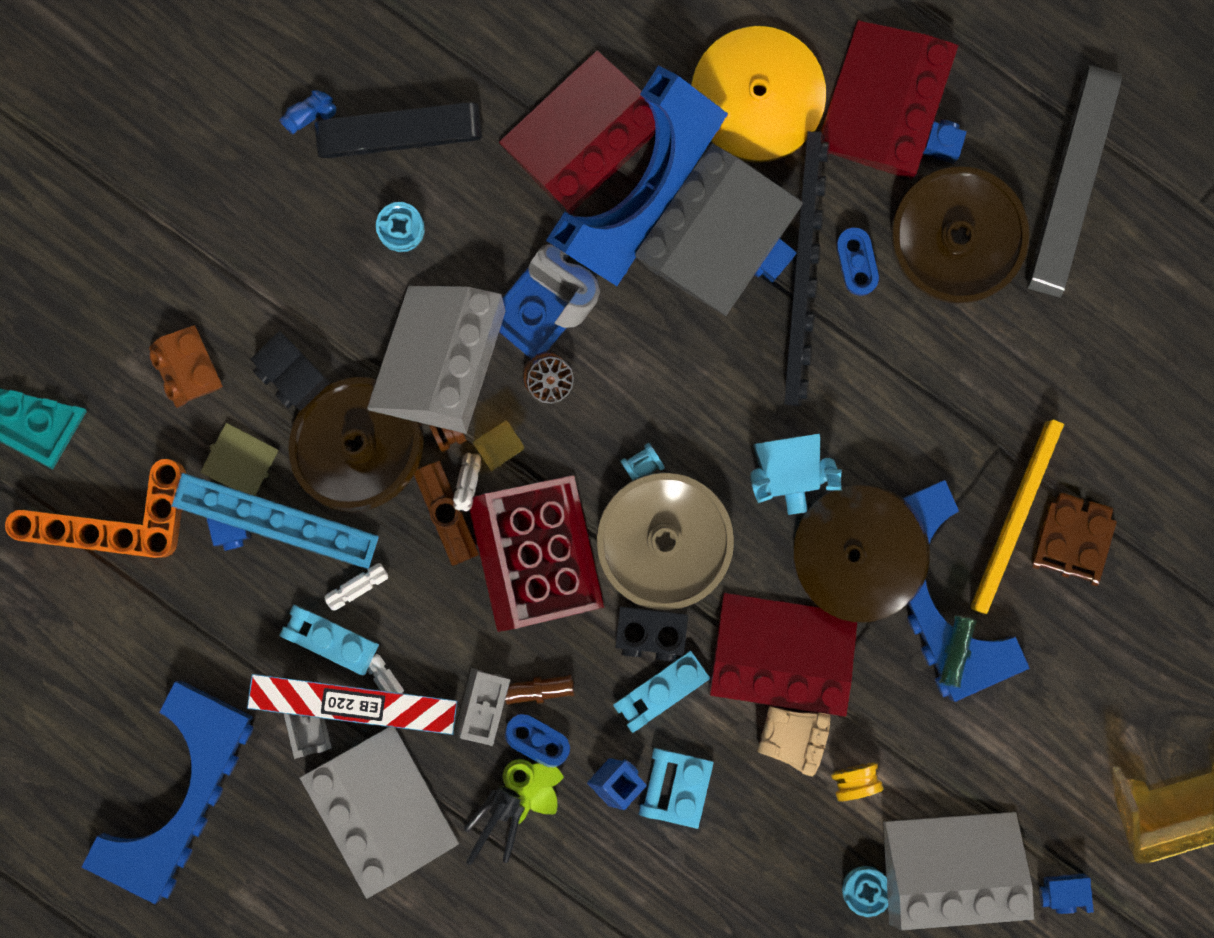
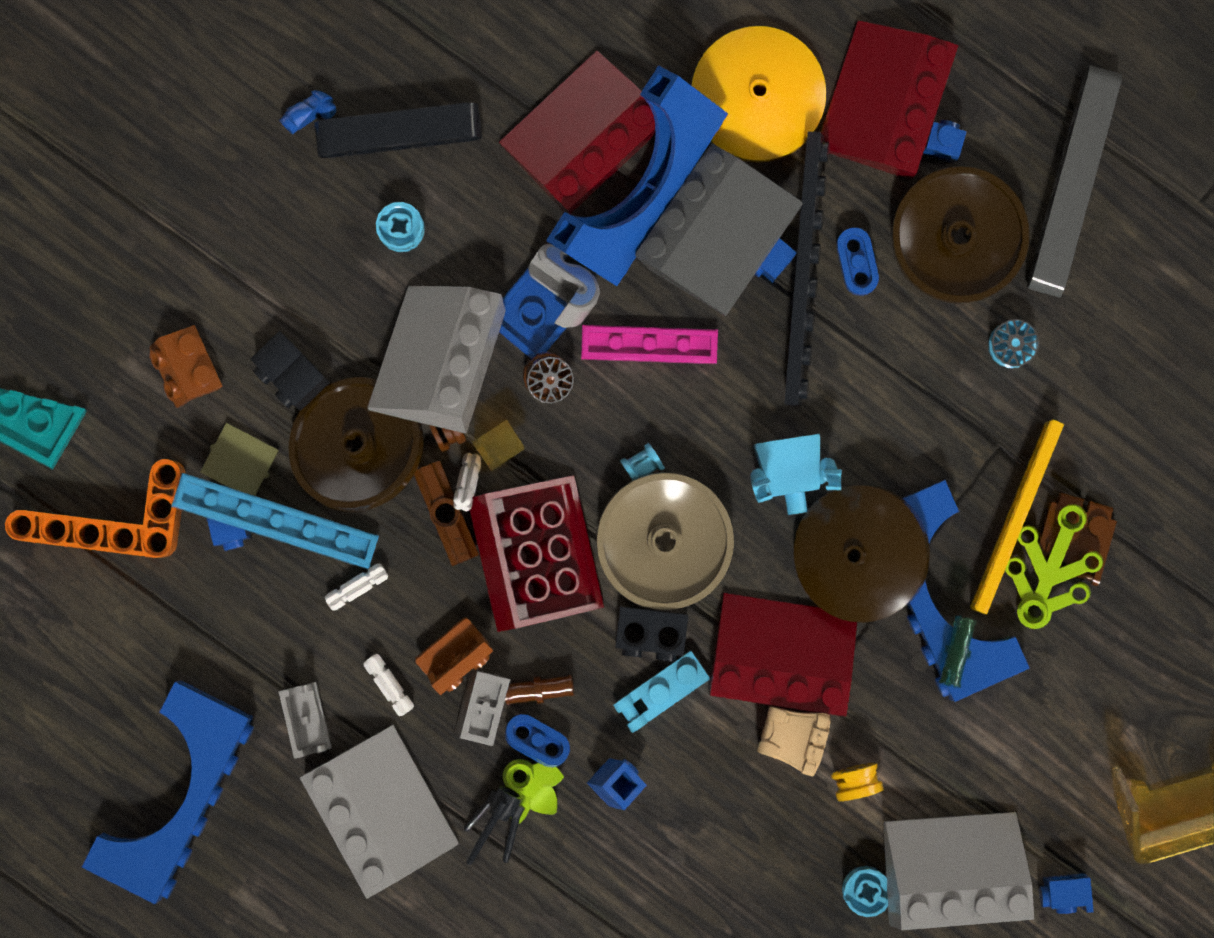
(330, 640): medium azure plate -> none
(351, 704): tile -> none
(454, 656): none -> dark orange bracket
(649, 344): none -> dark pink tile
(687, 790): medium azure plate -> none
(1013, 343): none -> wheel
(1050, 571): none -> lime plant

